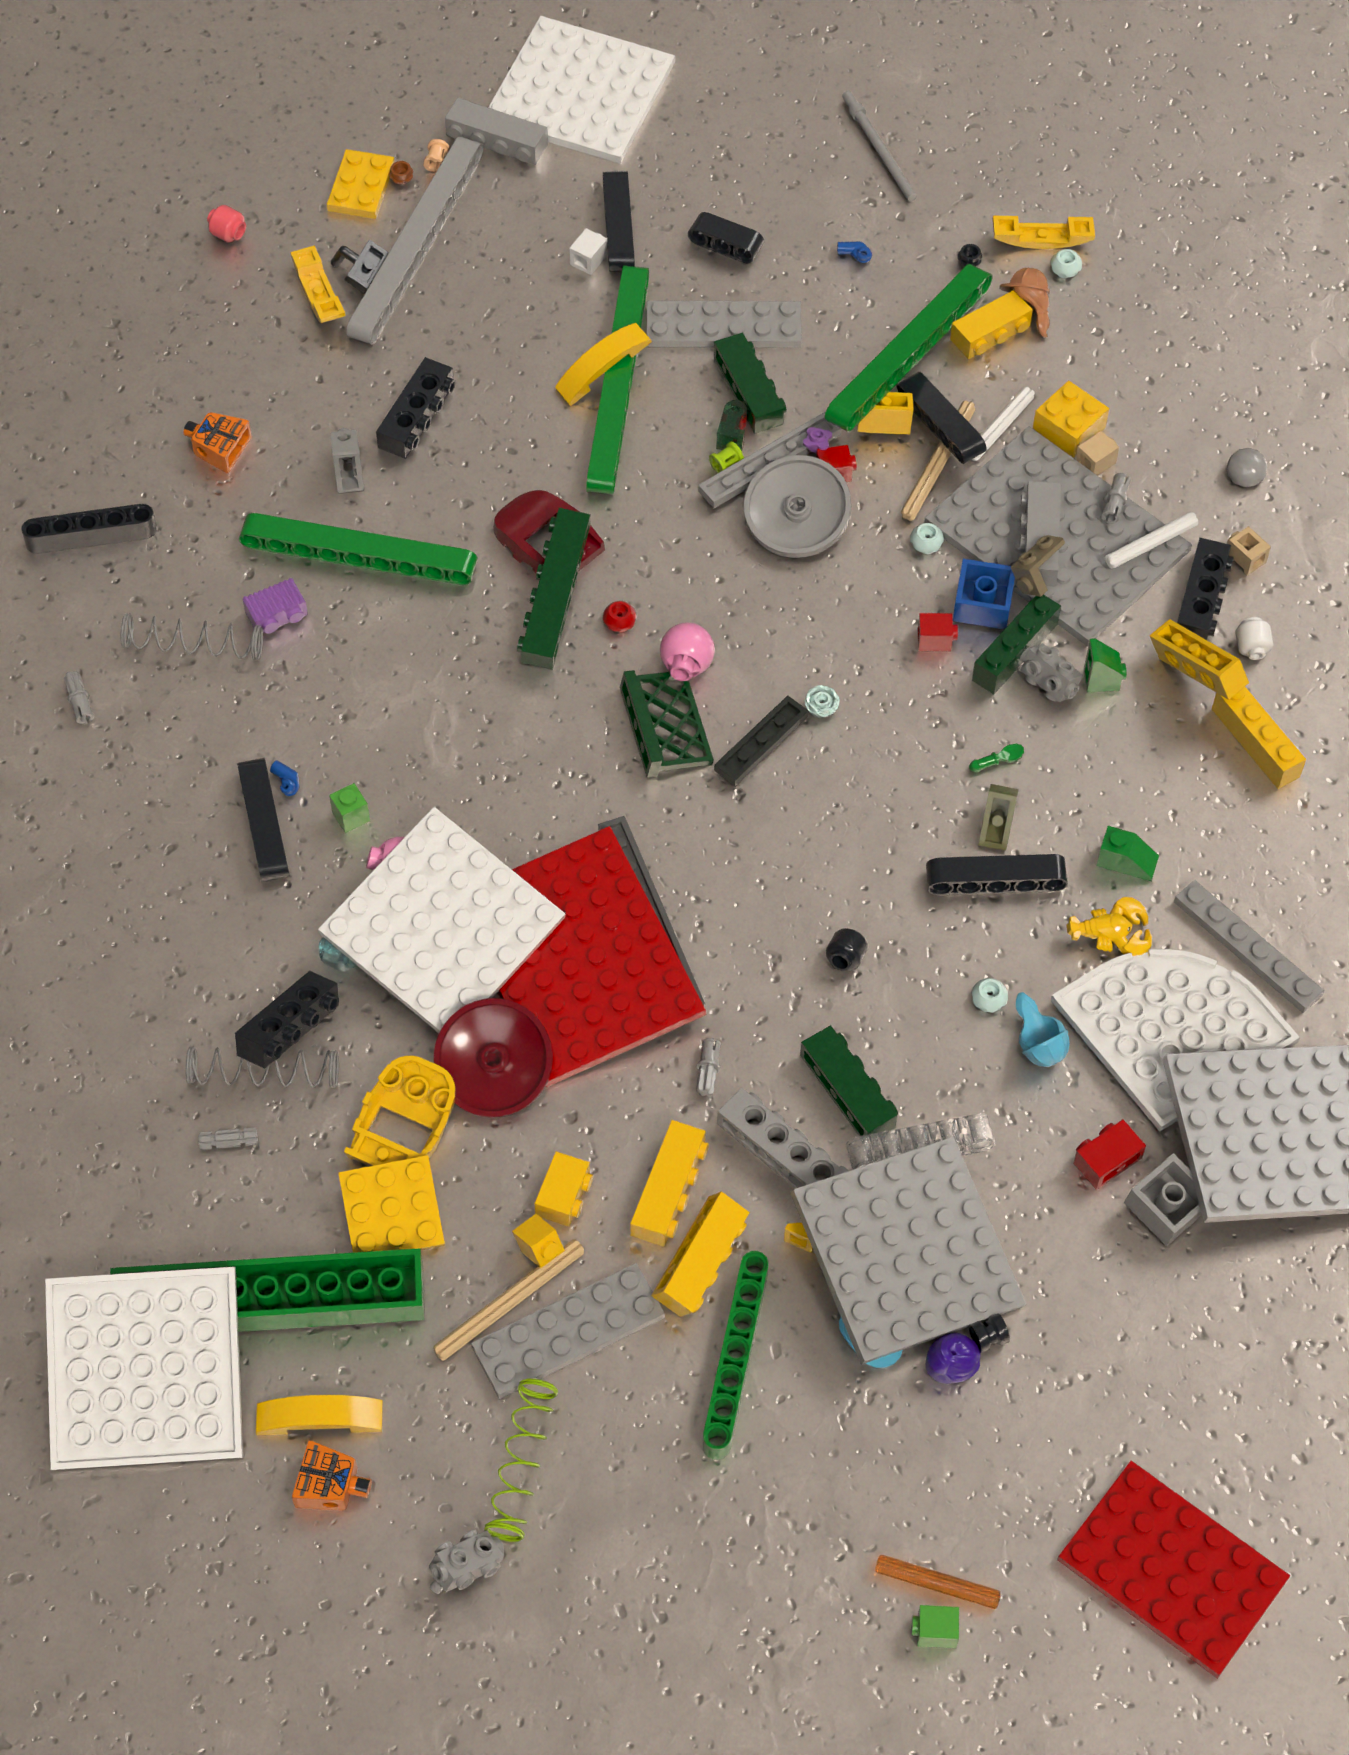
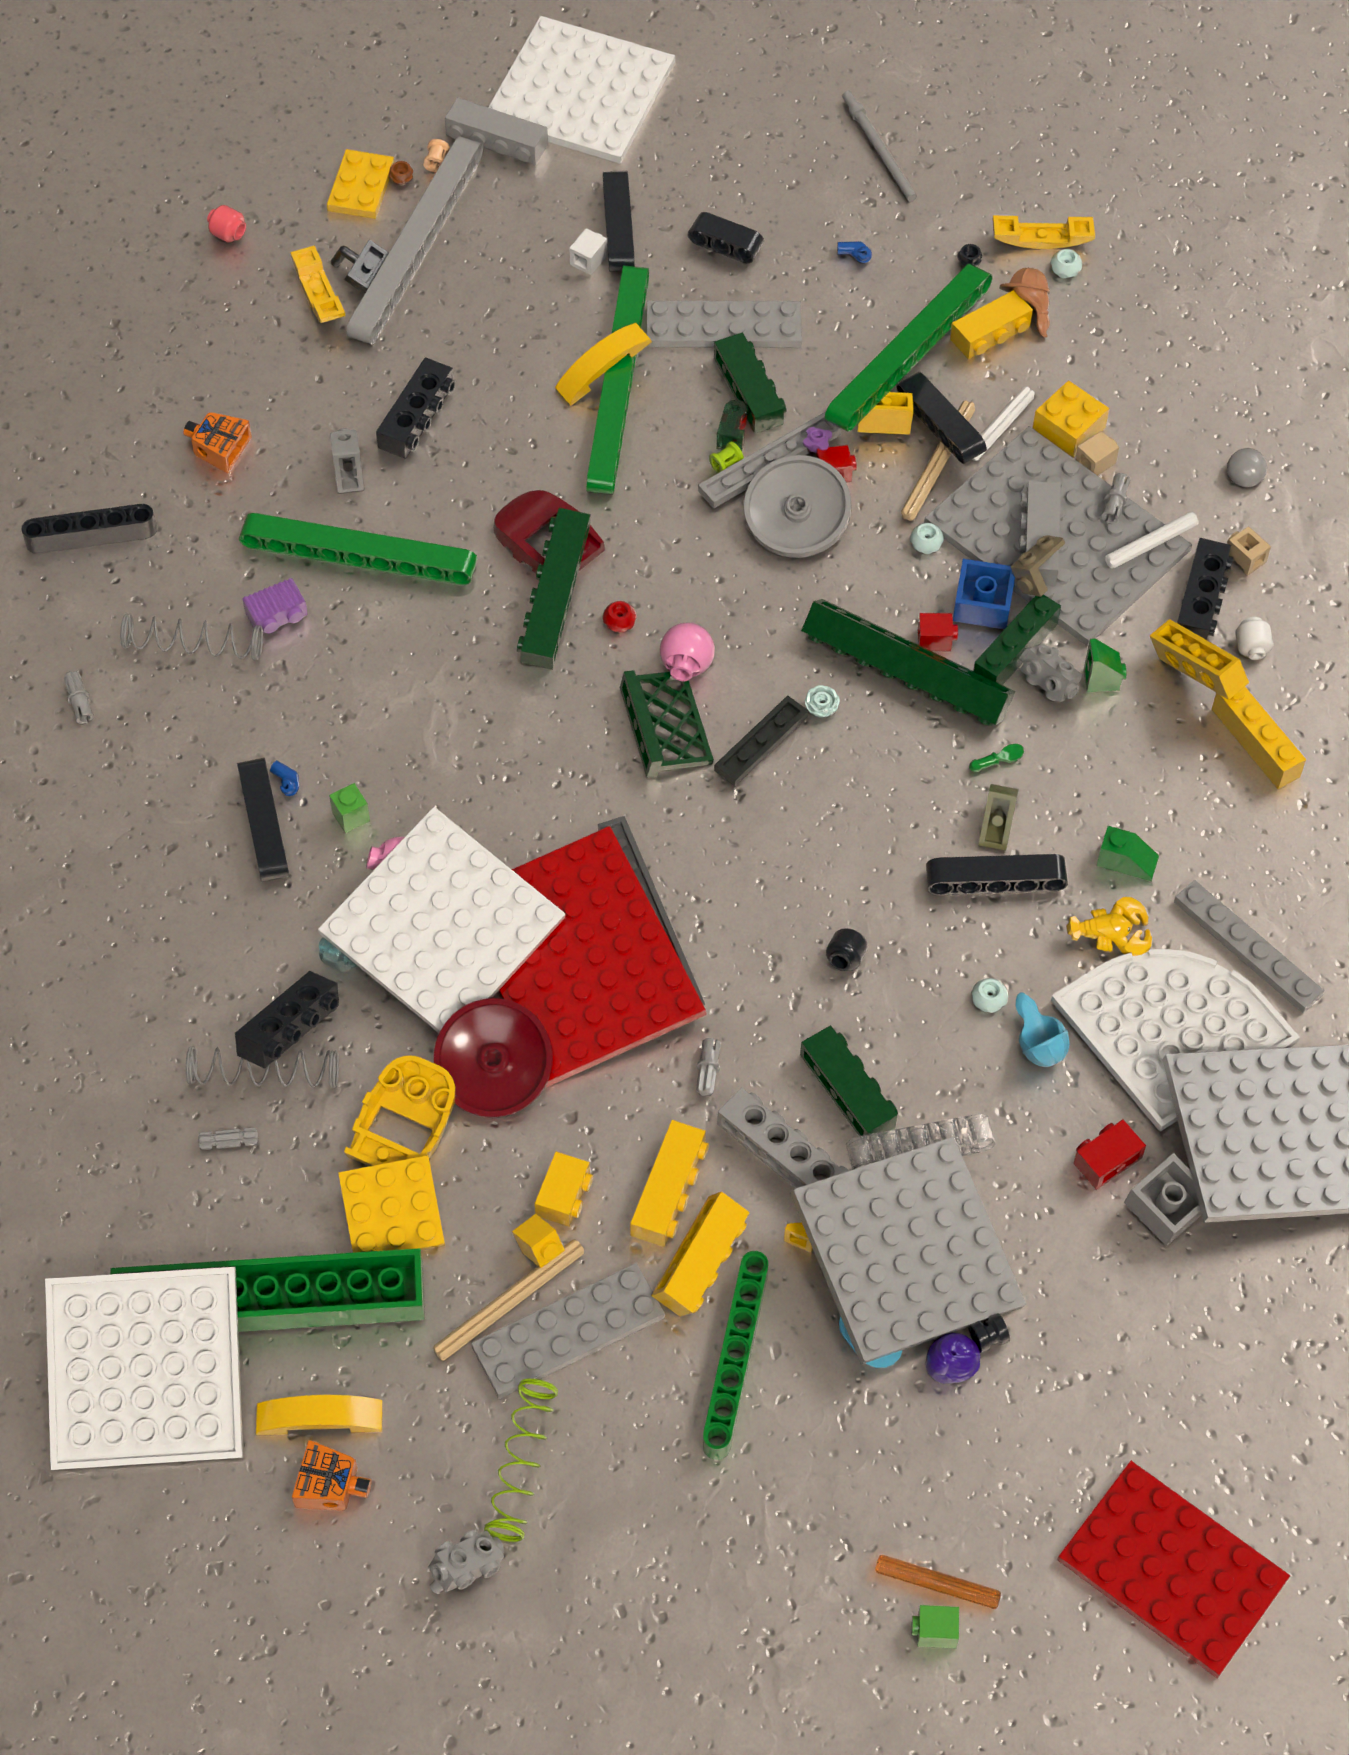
(908, 662): none -> dark green brick

